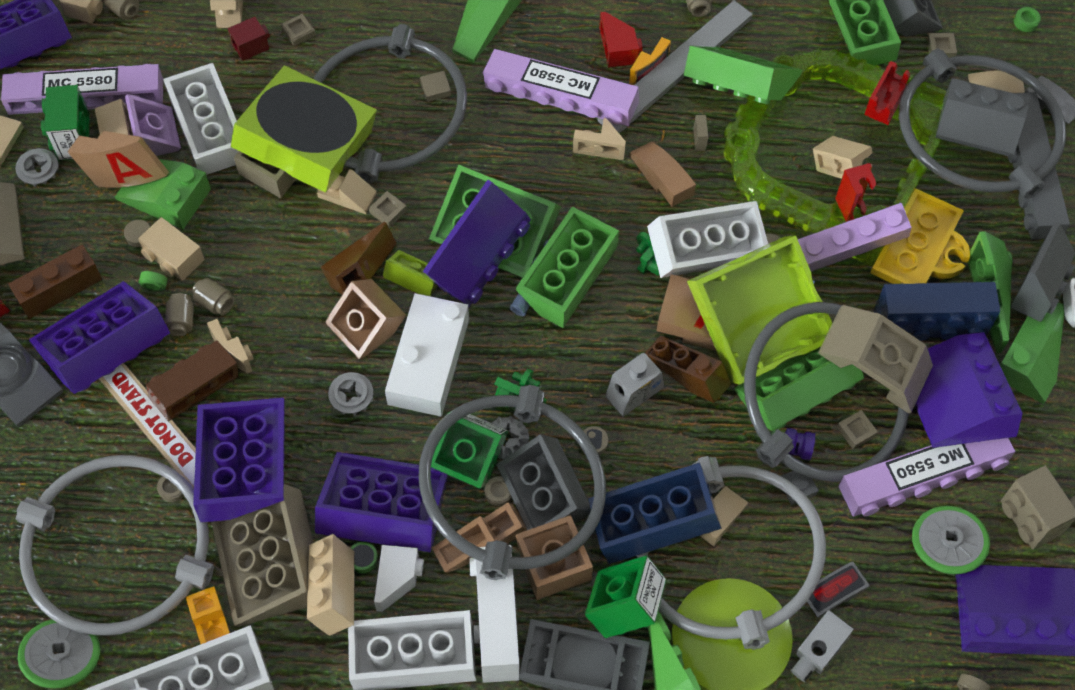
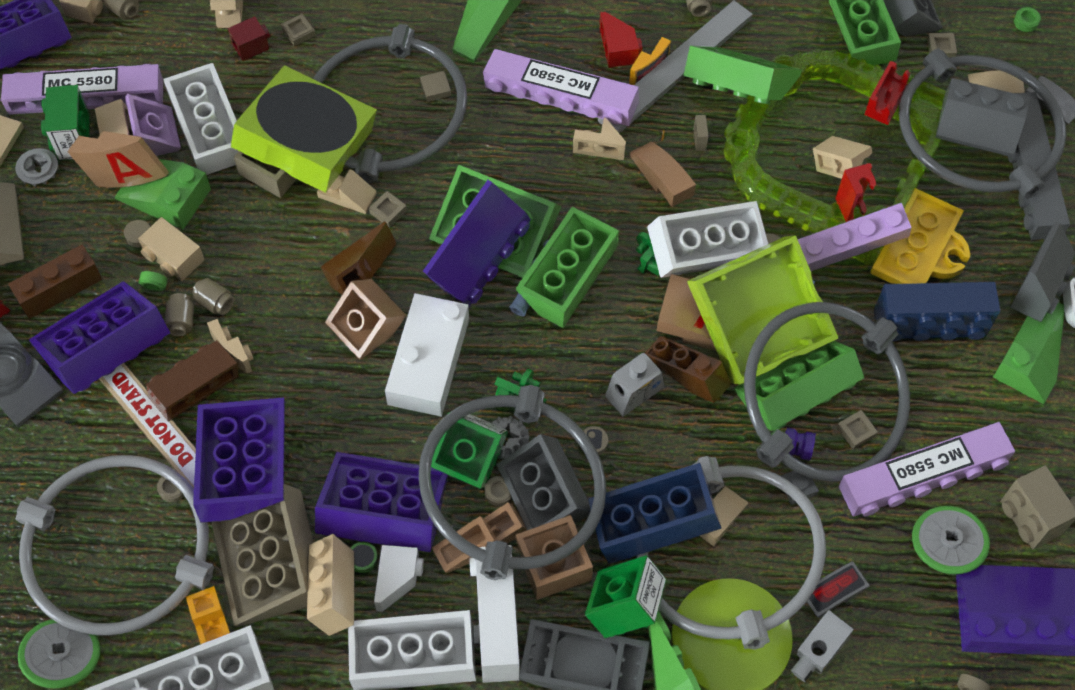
(346, 383): light grey gear -> none
(409, 273): lime slope -> none
(880, 351): dark tan slope -> none
(967, 394): dark purple slope -> none
(993, 263): bright green wedge -> none

